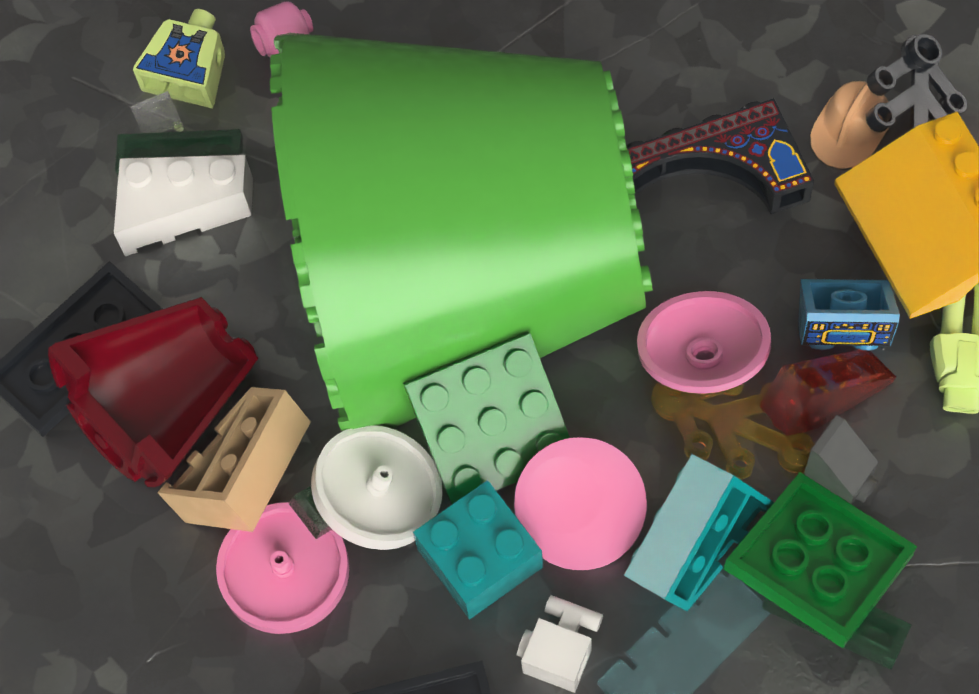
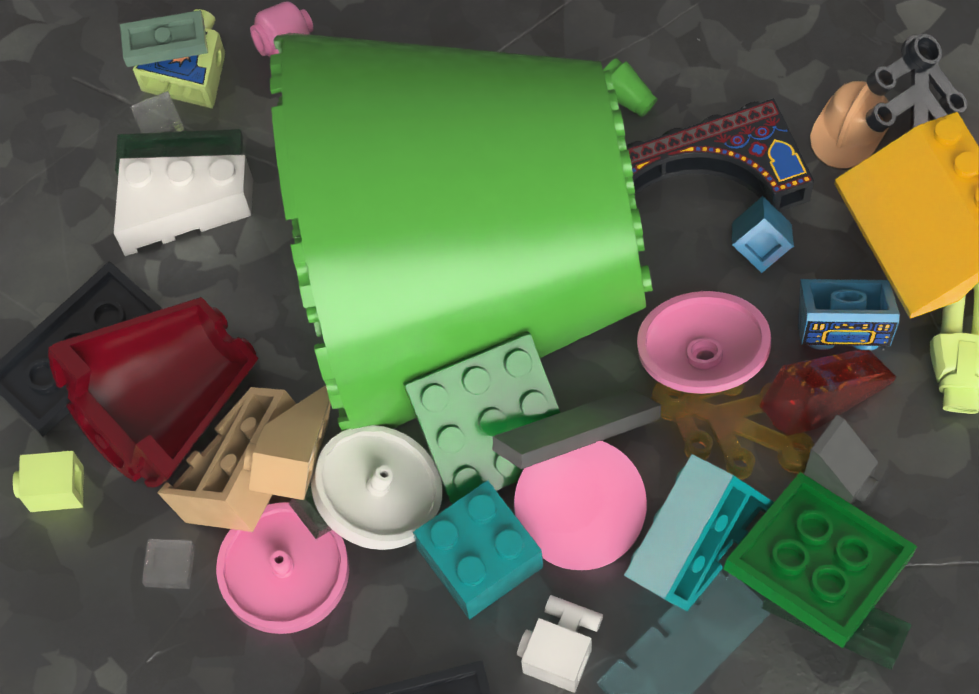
(49, 481): none -> yellowish green brick
(163, 38): none -> sand green plate
(168, 563): none -> clear tile
(289, 448): none -> tan slope
(576, 428): none -> dark grey tile
(630, 88): none -> bright green cone
(762, 234): none -> dark azure panel

